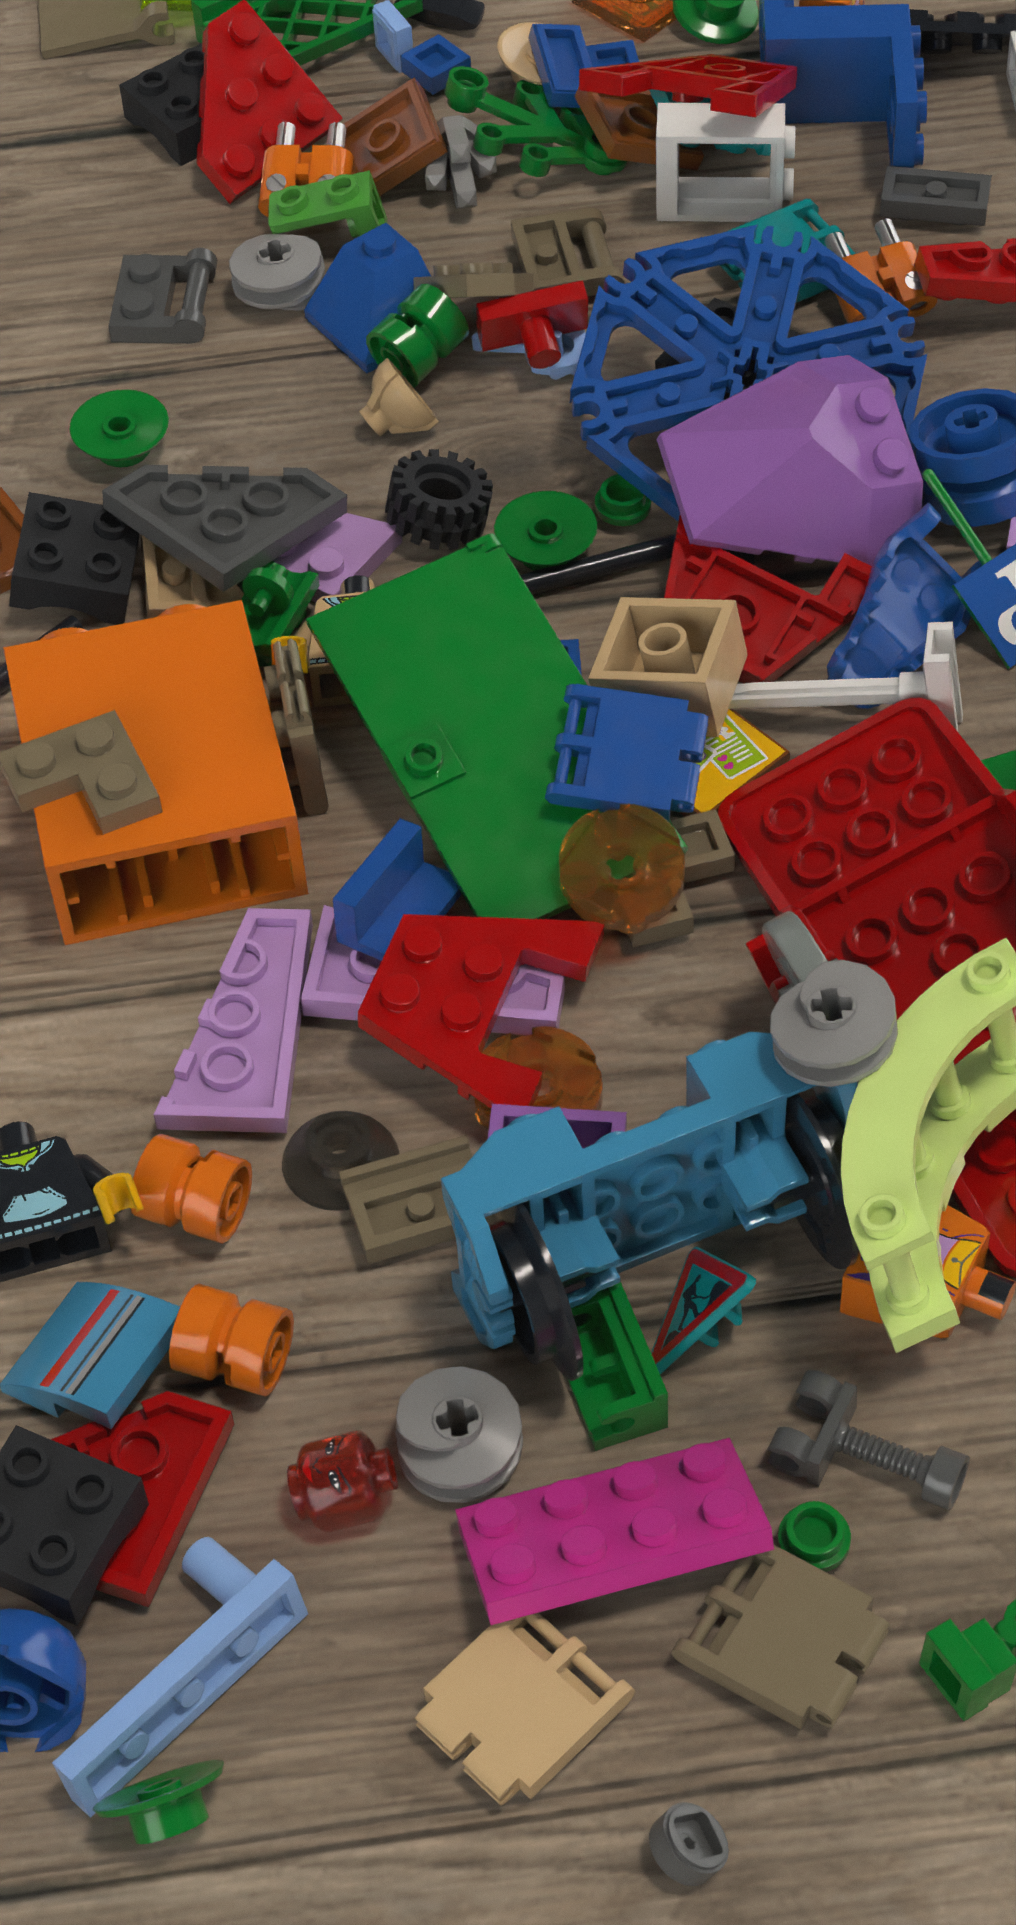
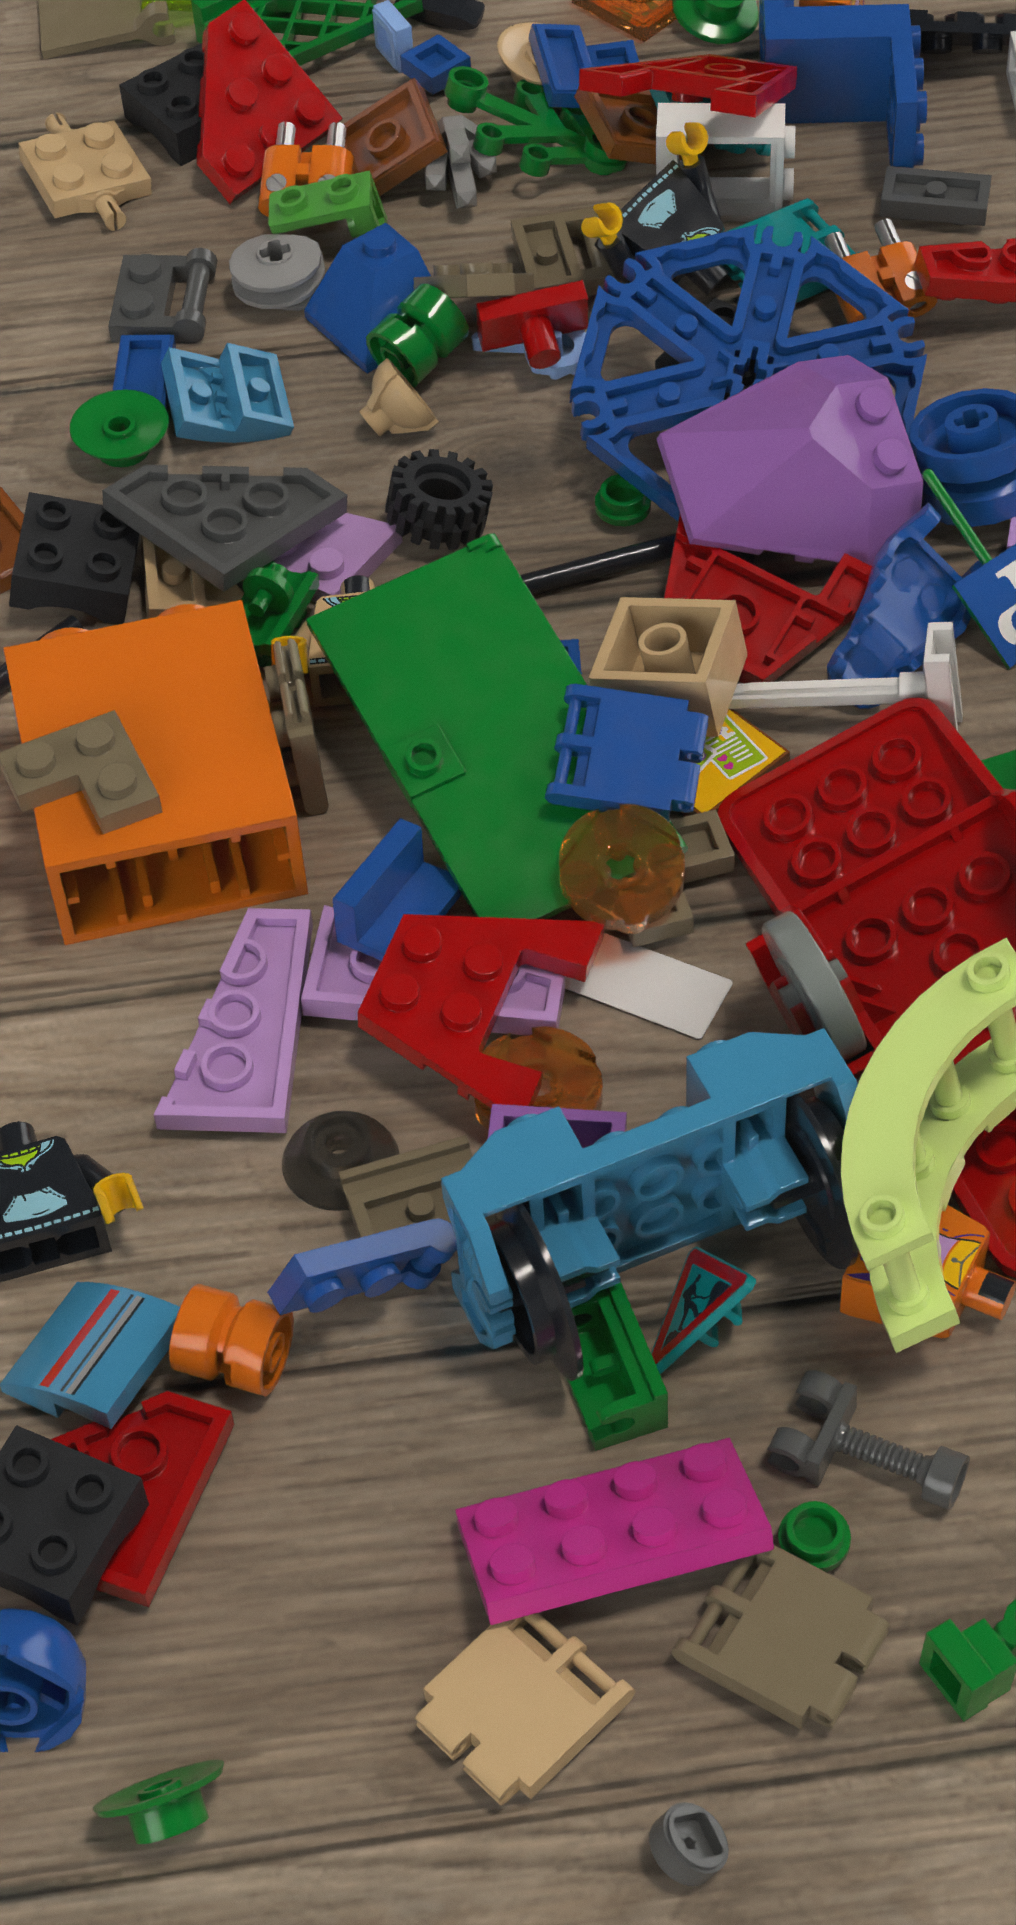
(85, 169): none -> tan plate
(140, 364): none -> blue tile
(176, 1692): light blue piece -> none
(188, 1188): orange wheel -> none
(227, 397): none -> dark azure slope
(341, 1481): clear red head -> none
(364, 1265): none -> blue plate
(454, 1403): light grey piece -> none
(545, 528): green piece -> none
(653, 987): none -> white sticker
(667, 211): none -> torso
(835, 1025): light grey piece -> none

